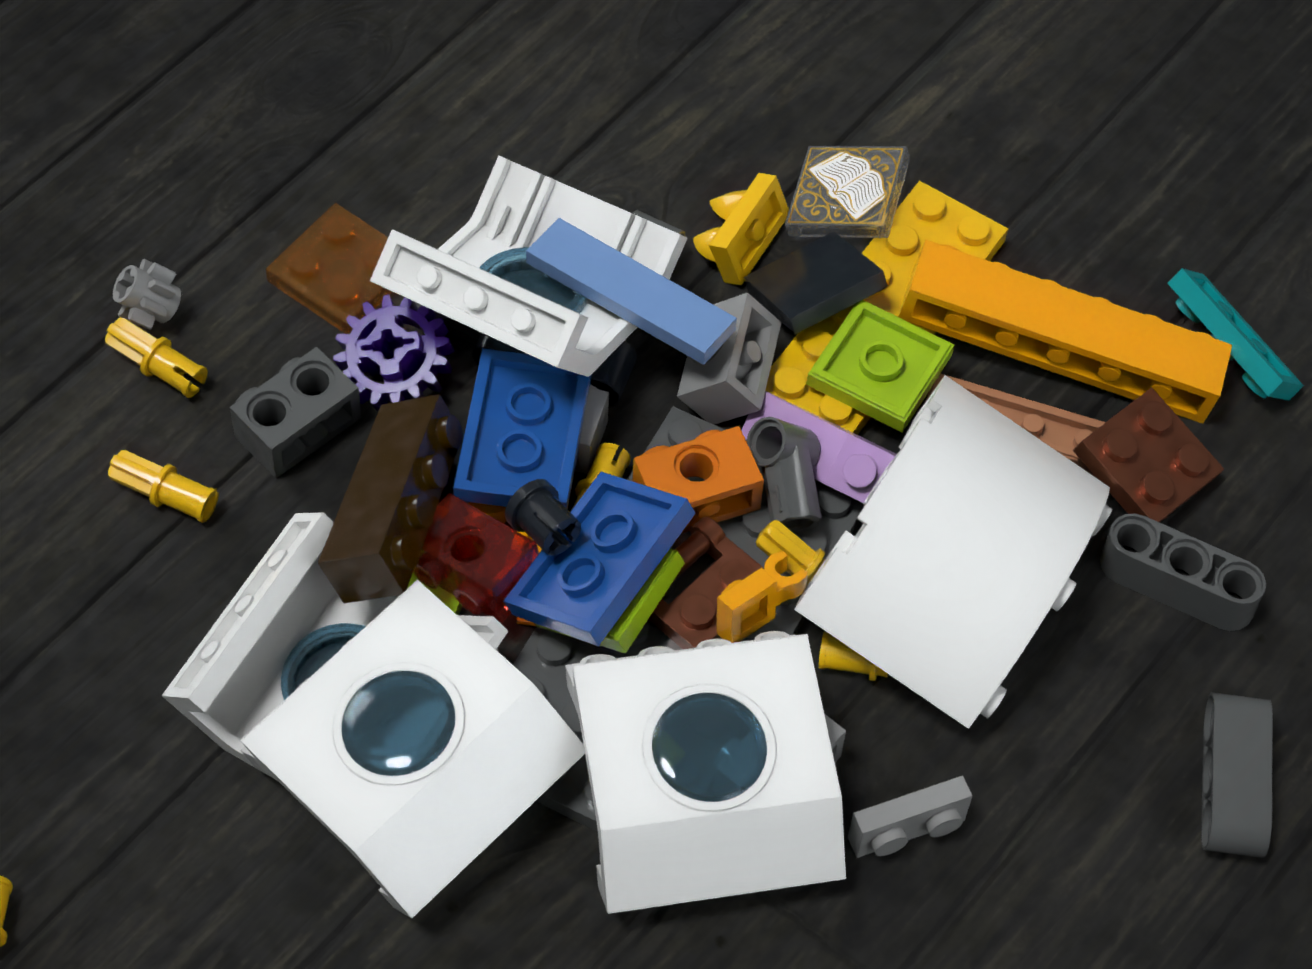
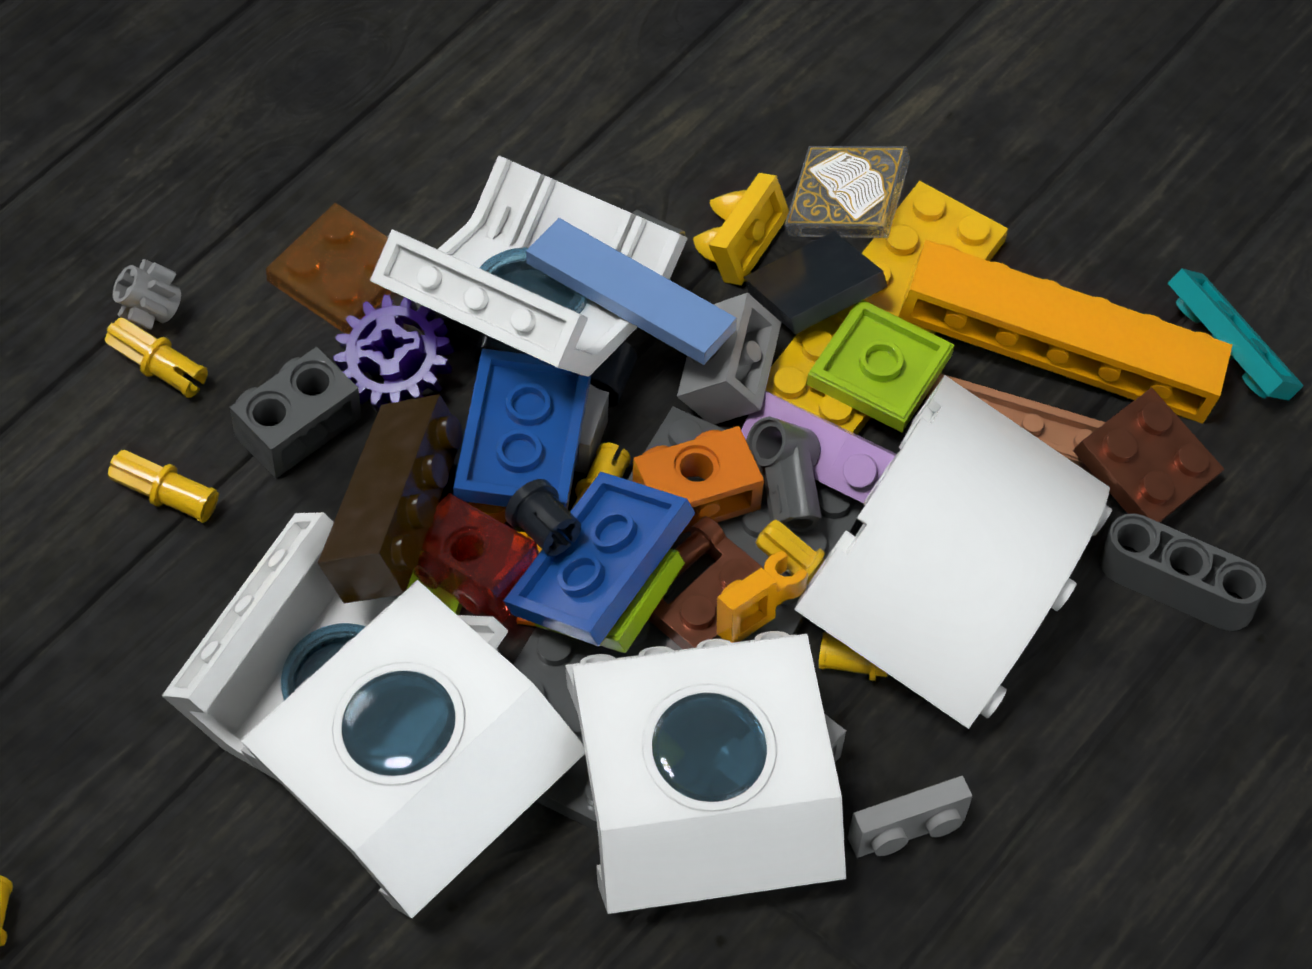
(1237, 775): dark grey beam -> none

